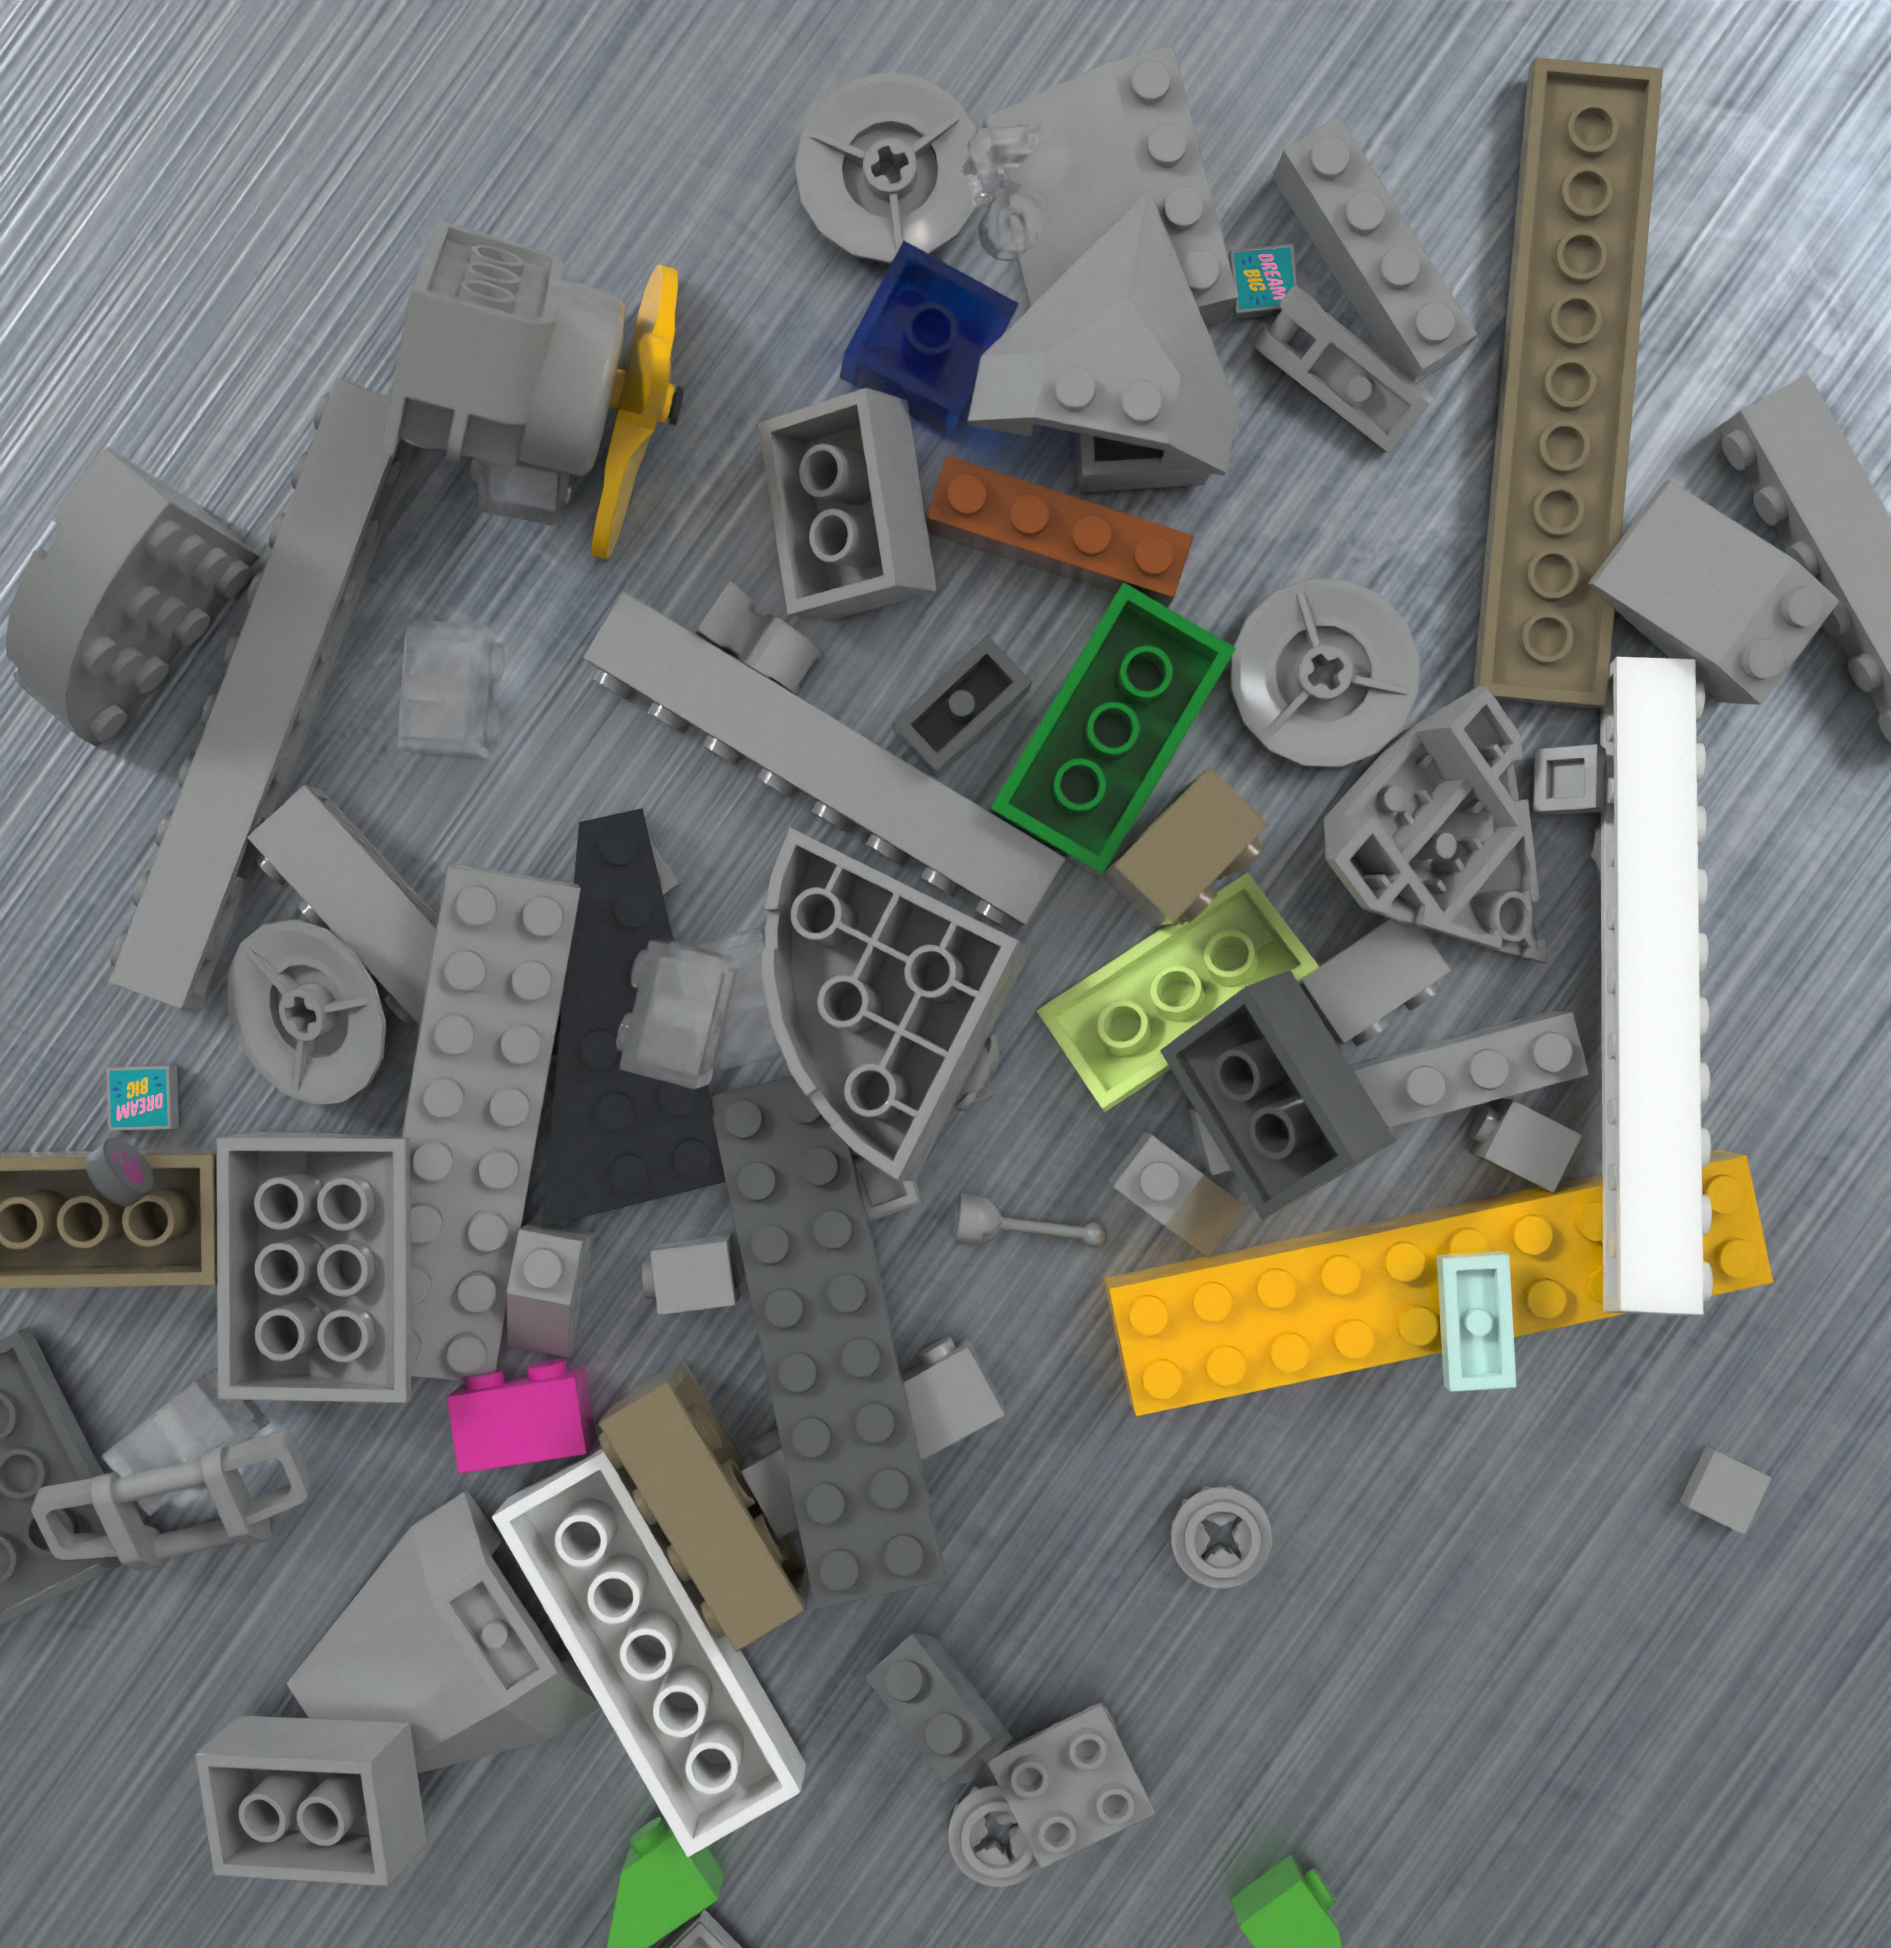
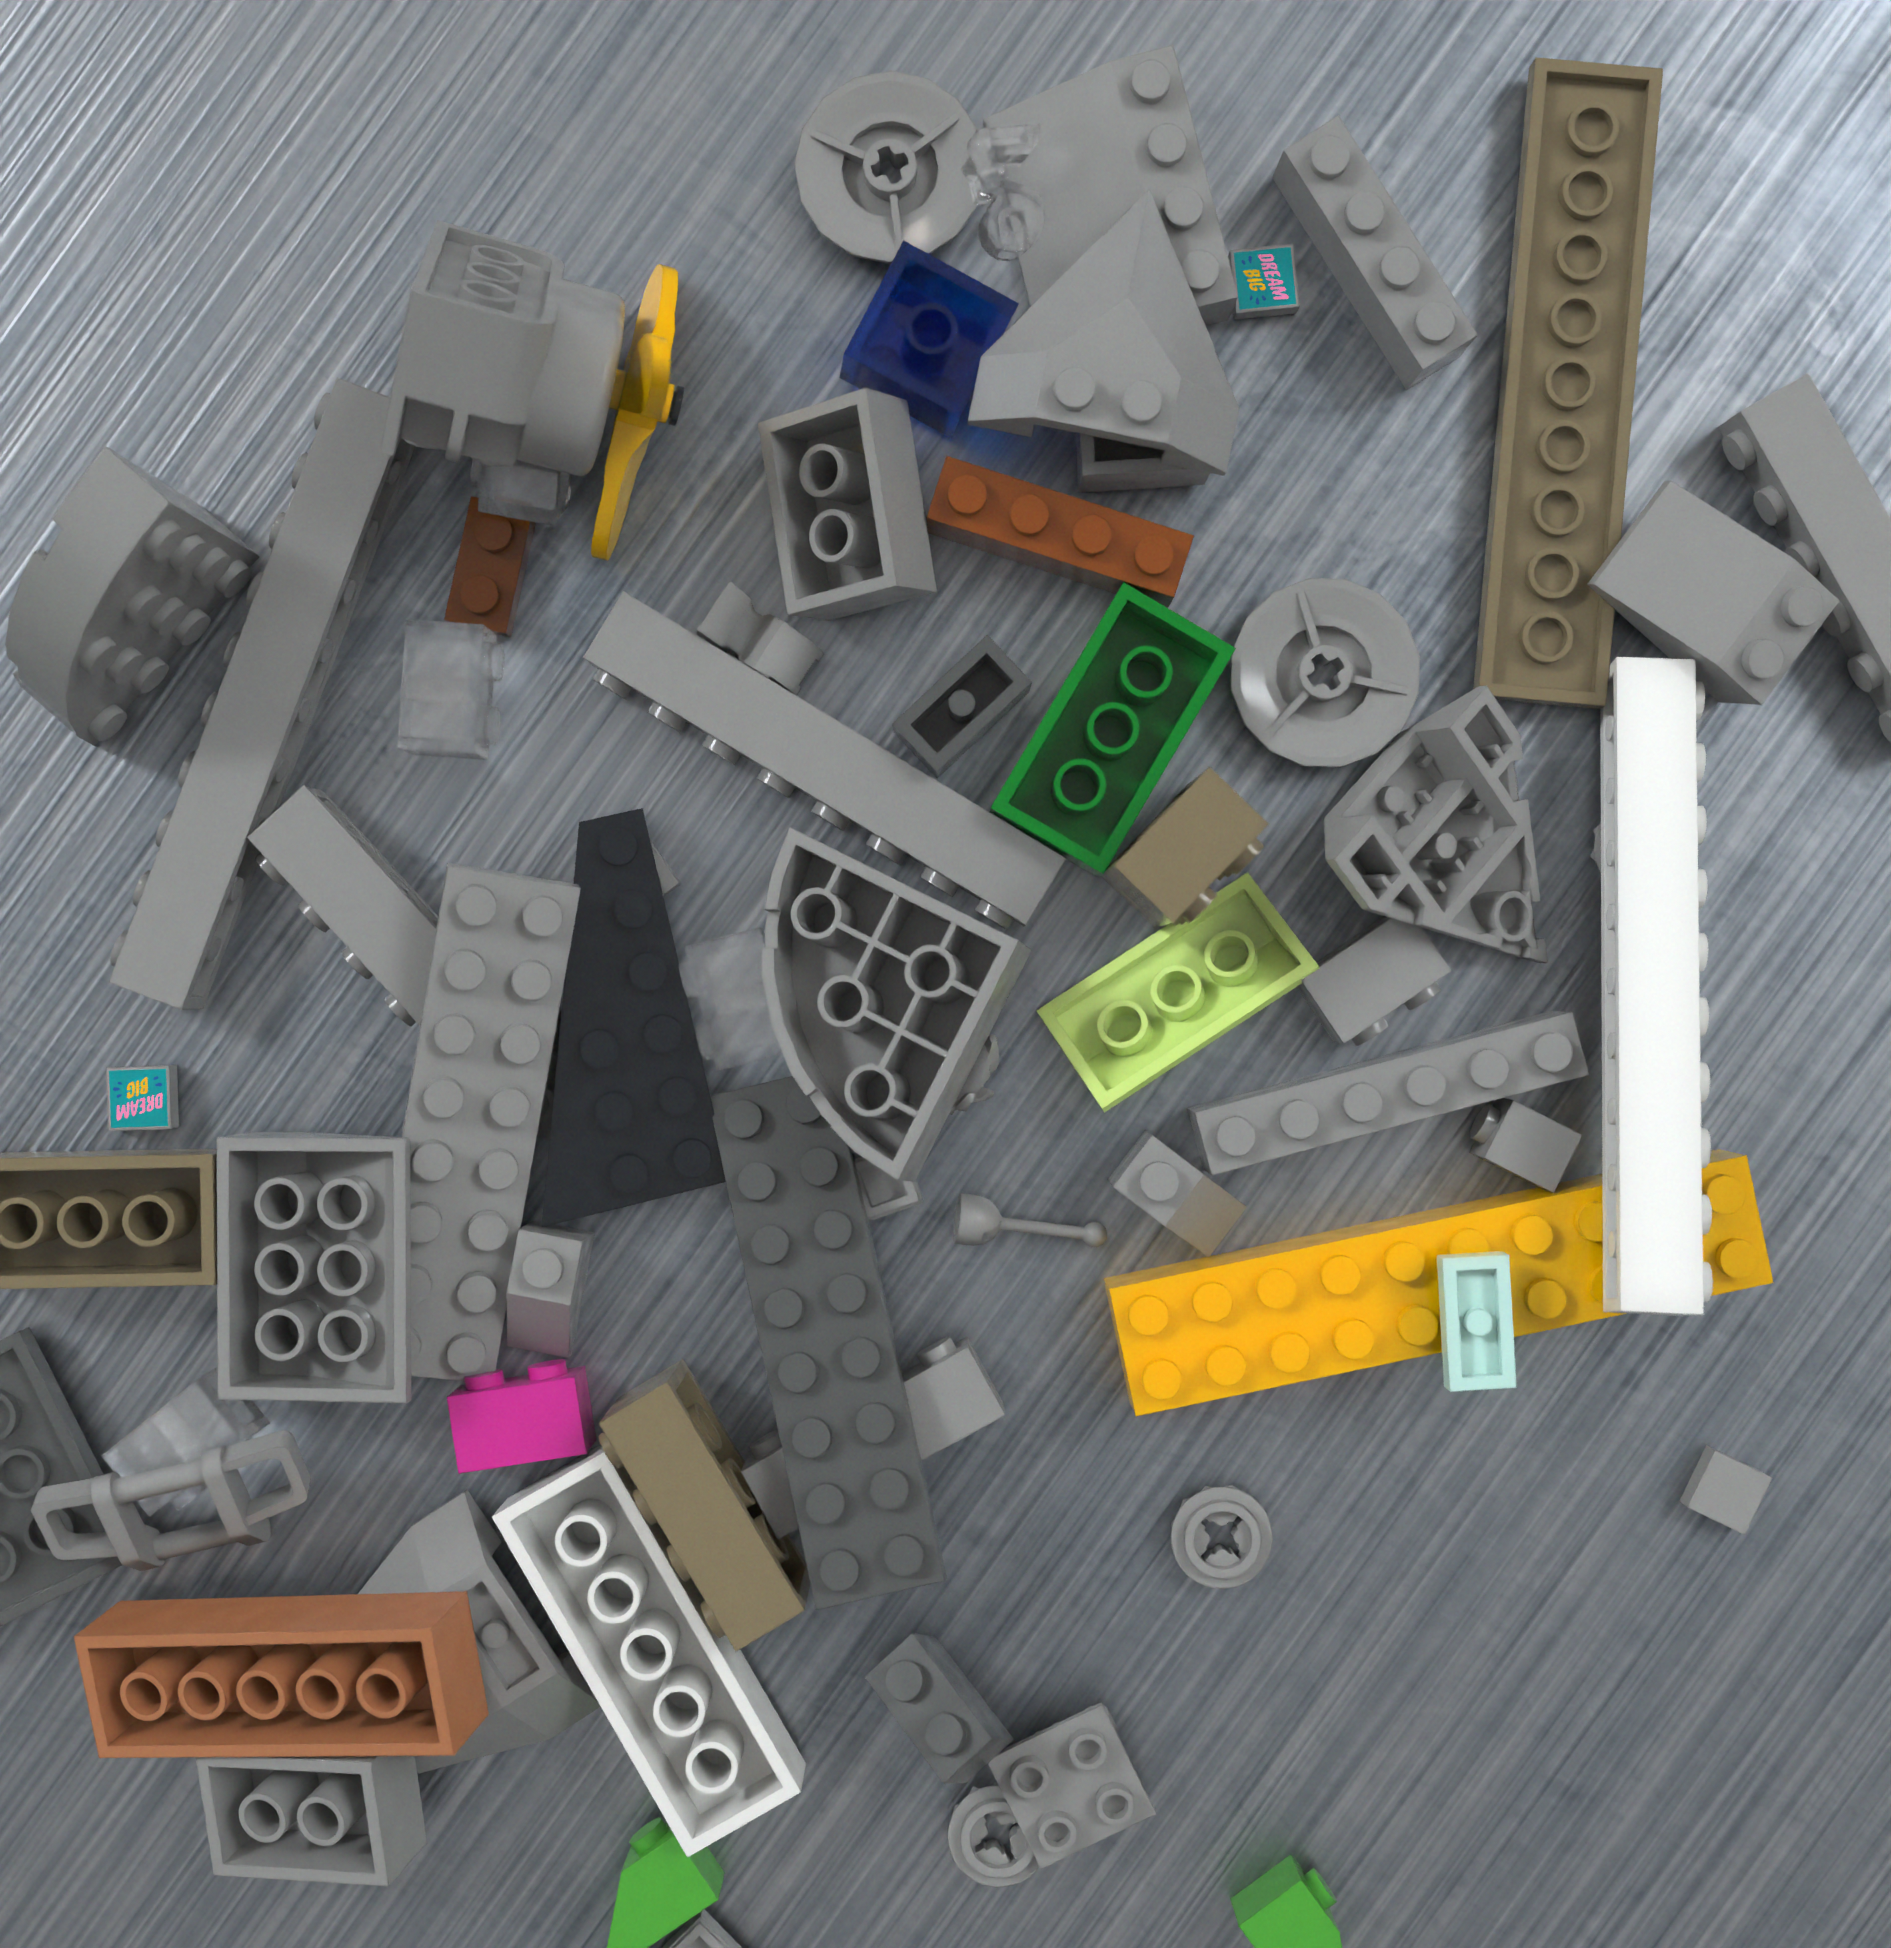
(119, 1172): dark grey tile -> none
(283, 1676): none -> nougat brick
(306, 1012): light grey piece -> none
(489, 570): none -> reddish brown plate
(677, 1013): clear brick -> none
(692, 1274): light grey brick -> none
(1276, 1093): dark grey slope -> none
(1343, 370): light grey plate -> none
(1569, 780): light grey plate -> none

